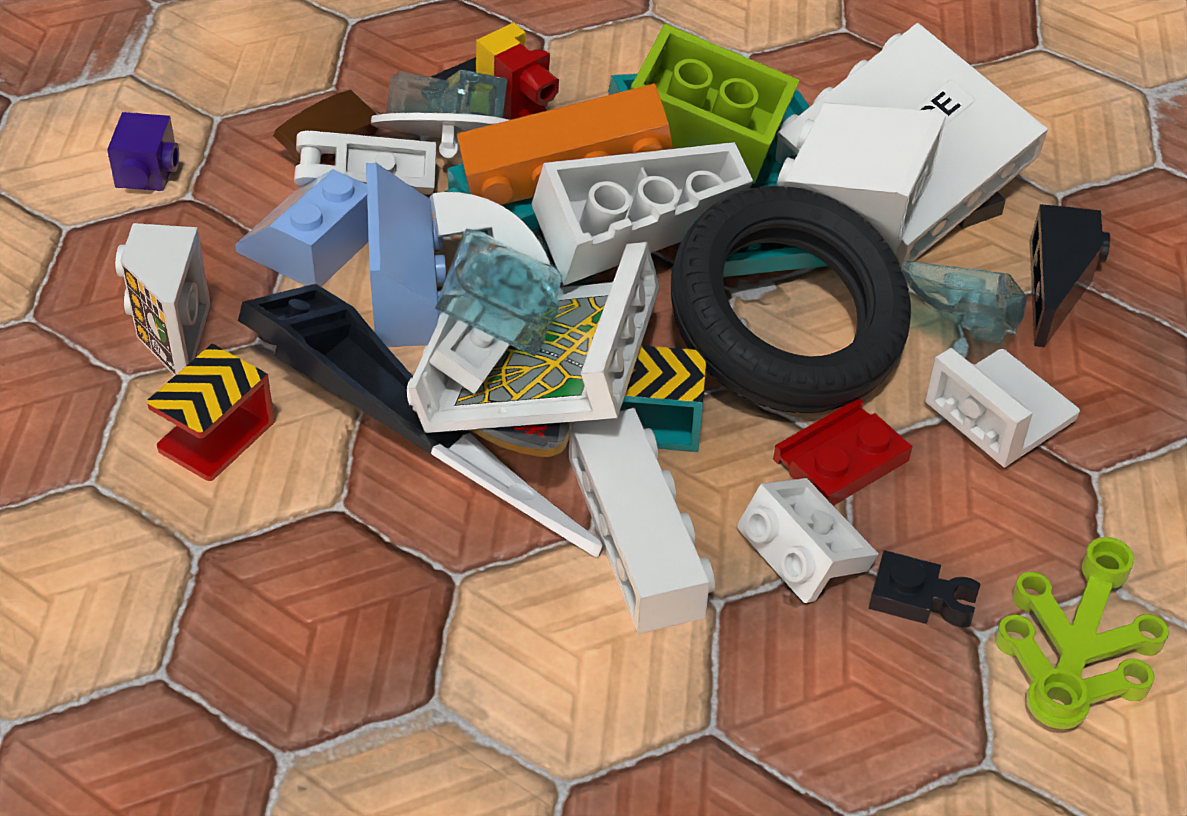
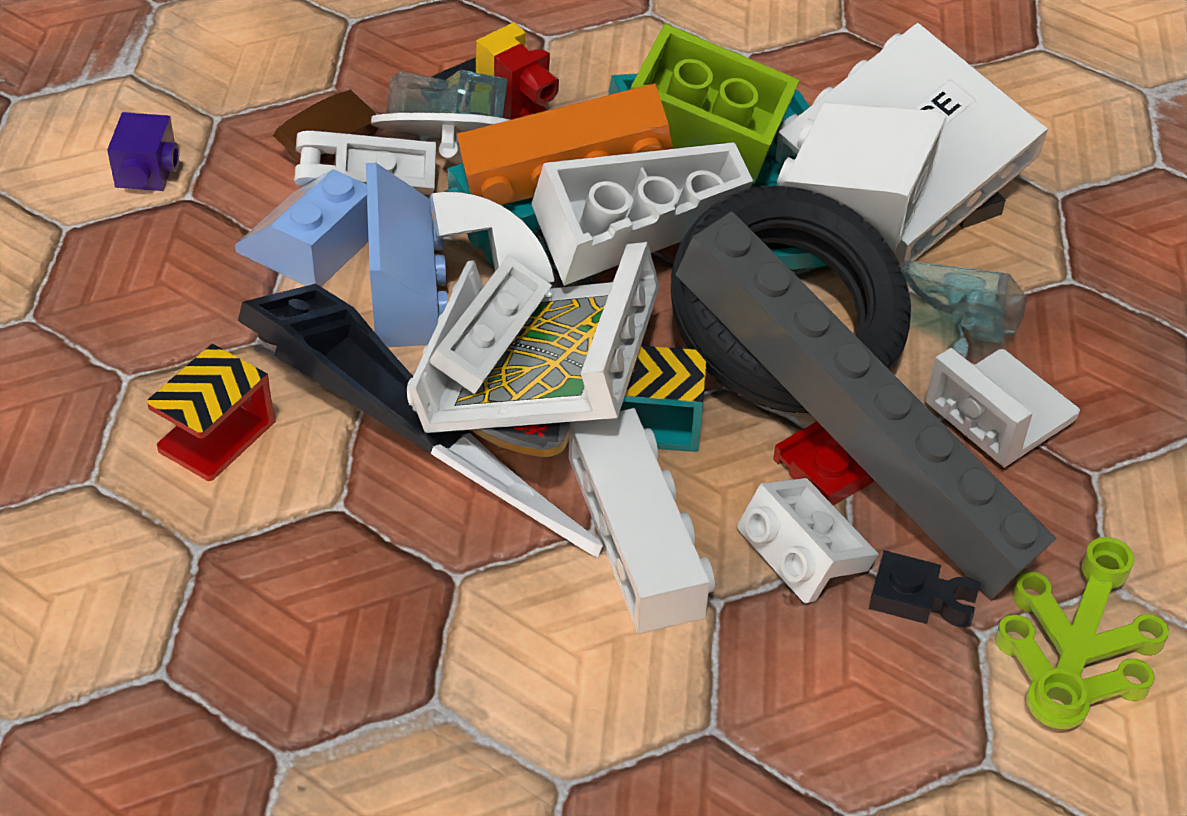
(165, 290): white slope -> none
(501, 291): clear light blue slope -> none
(863, 405): none -> dark grey brick
(1063, 263): black slope -> none

